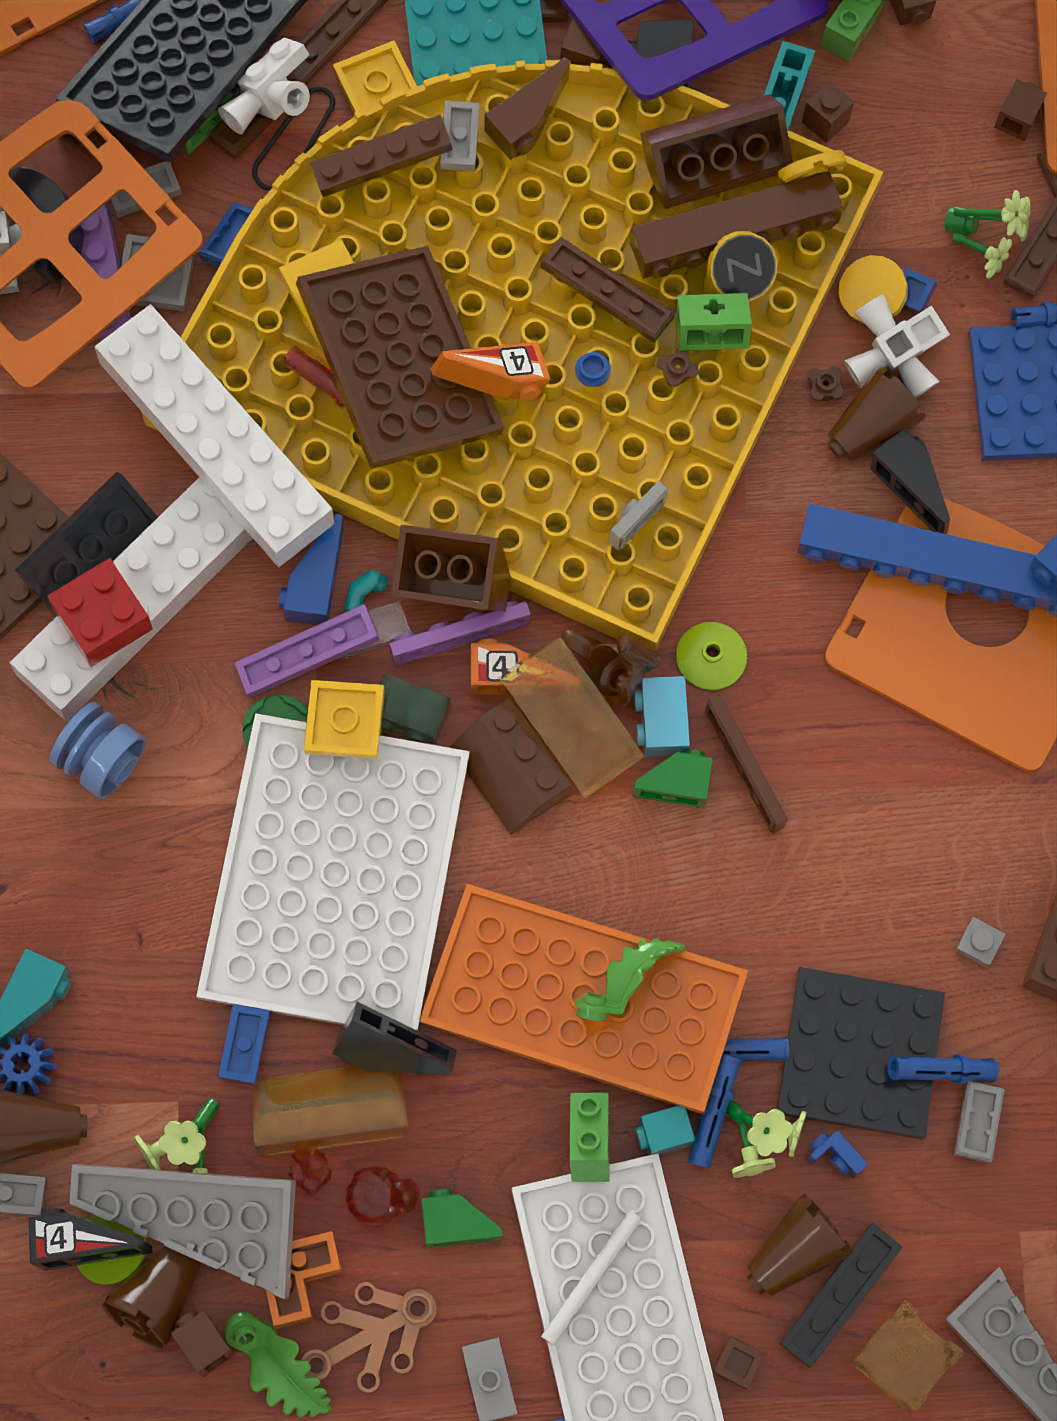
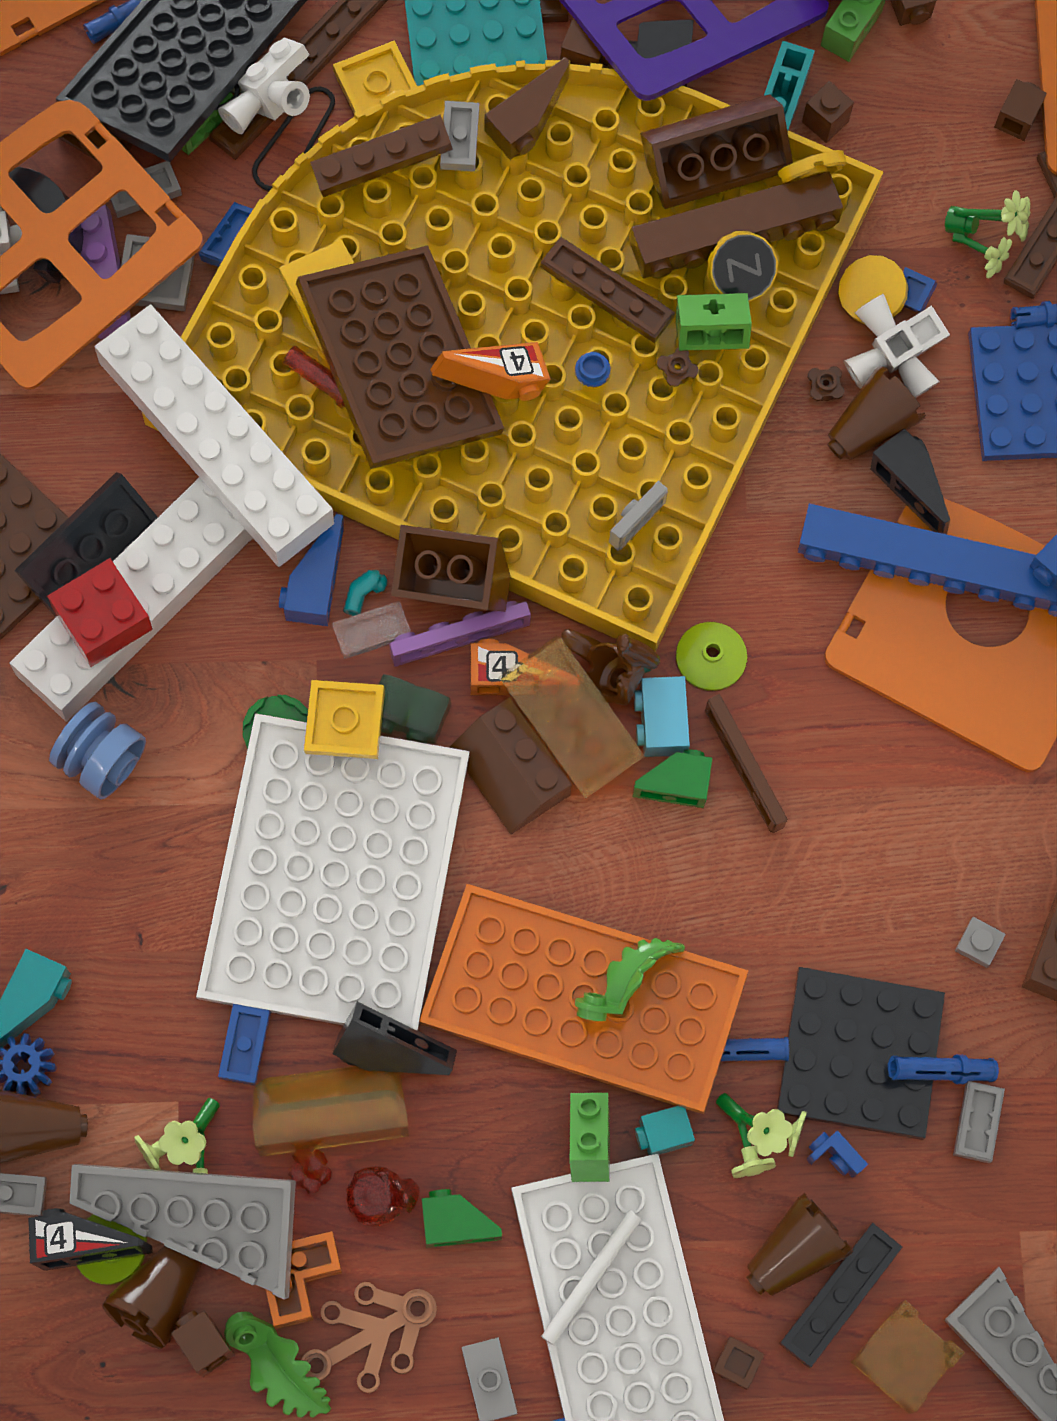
(307, 650): medium lavender plate -> none
(712, 1120): blue pin -> none

